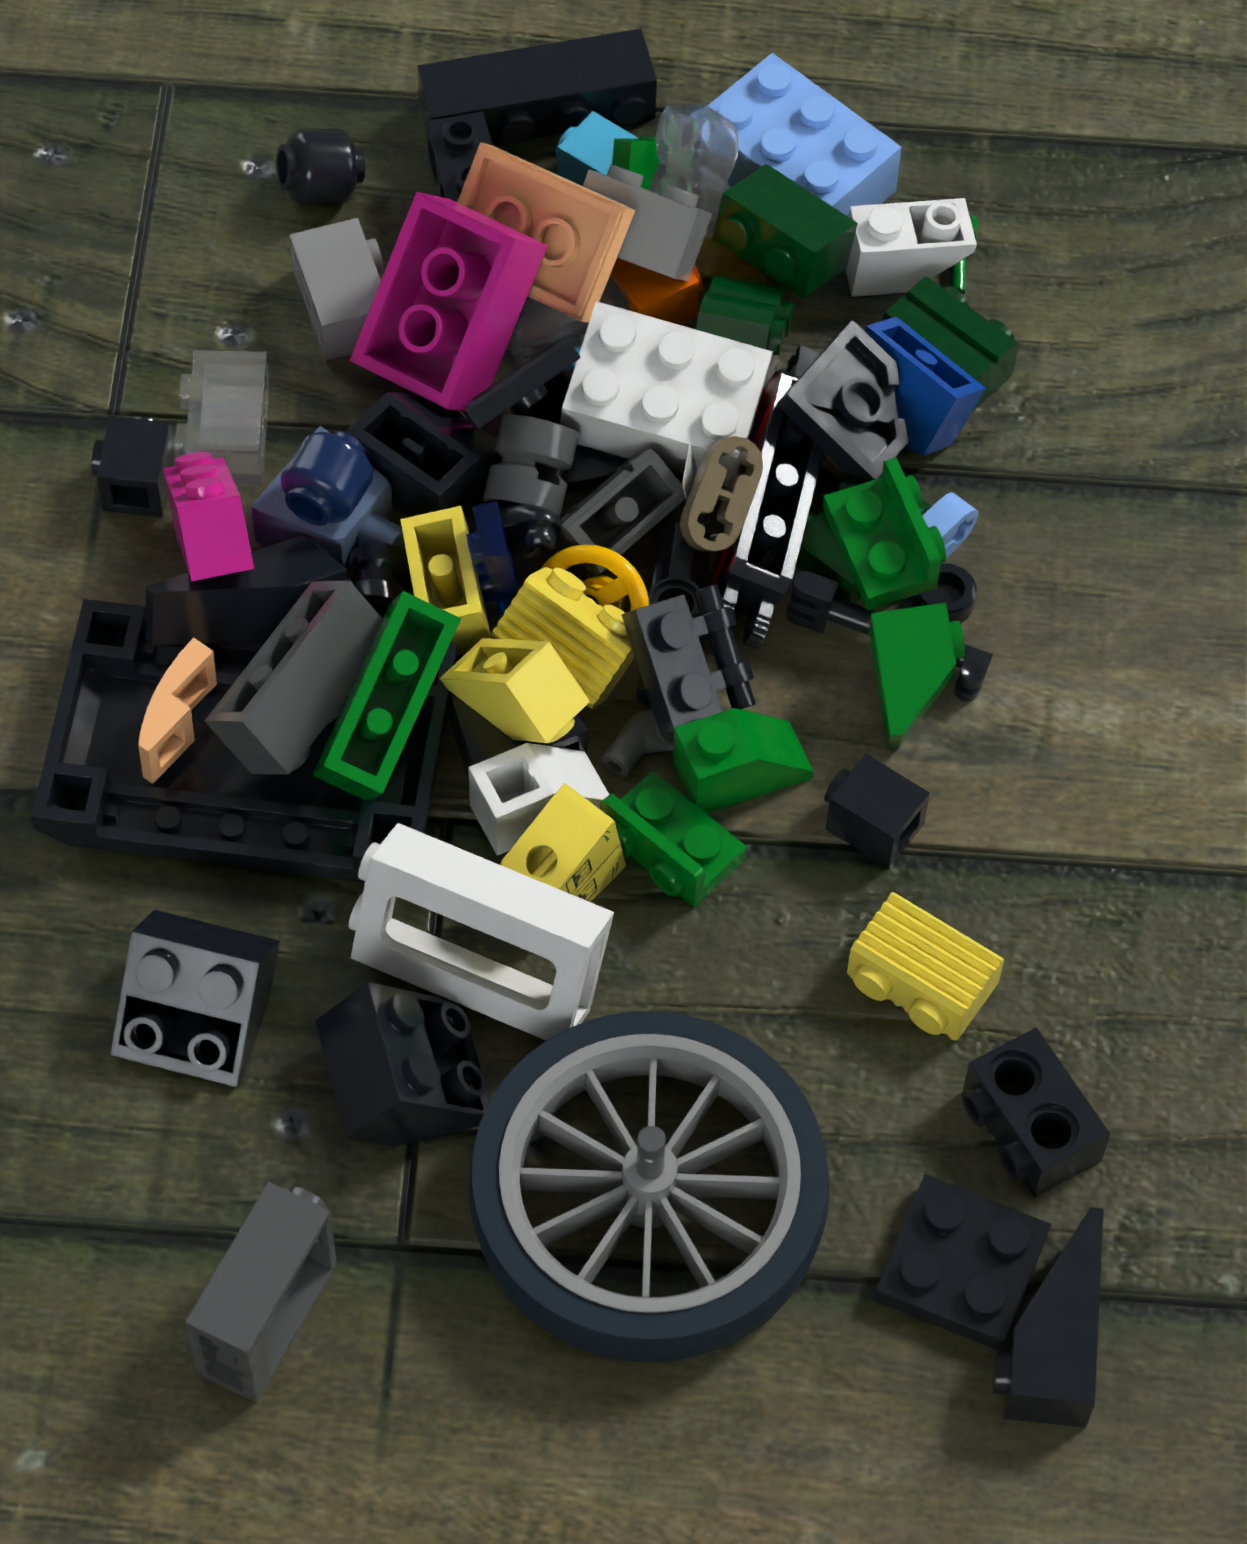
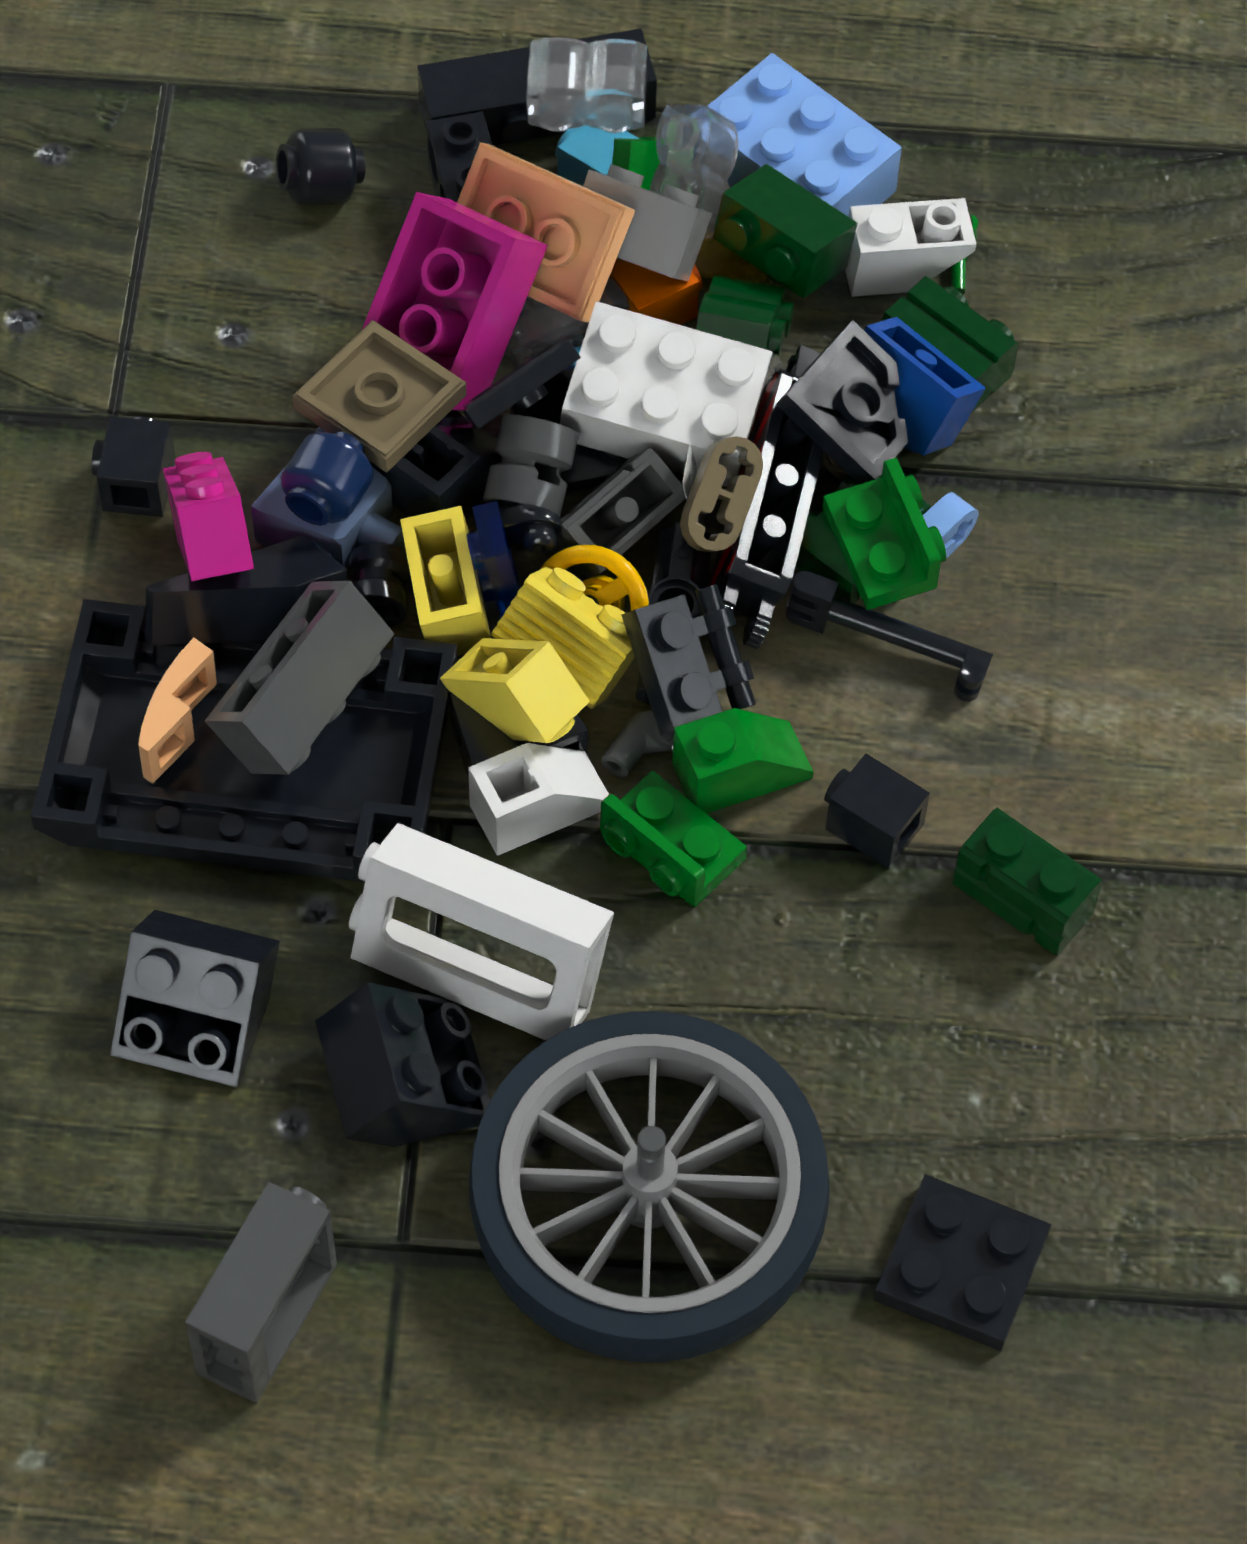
(227, 411): clear brick -> none
(337, 282): light grey brick -> none
(380, 394): none -> dark tan tile
(386, 696): green brick -> none
(569, 846): light yellow torso -> none
(587, 84): none -> clear brick
(912, 663): green slope -> none
(923, 967): light yellow brick -> none
(955, 589): black tile -> none
(1026, 881): none -> dark green brick
(1048, 1108): black brick -> none
(1054, 1346): black slope -> none

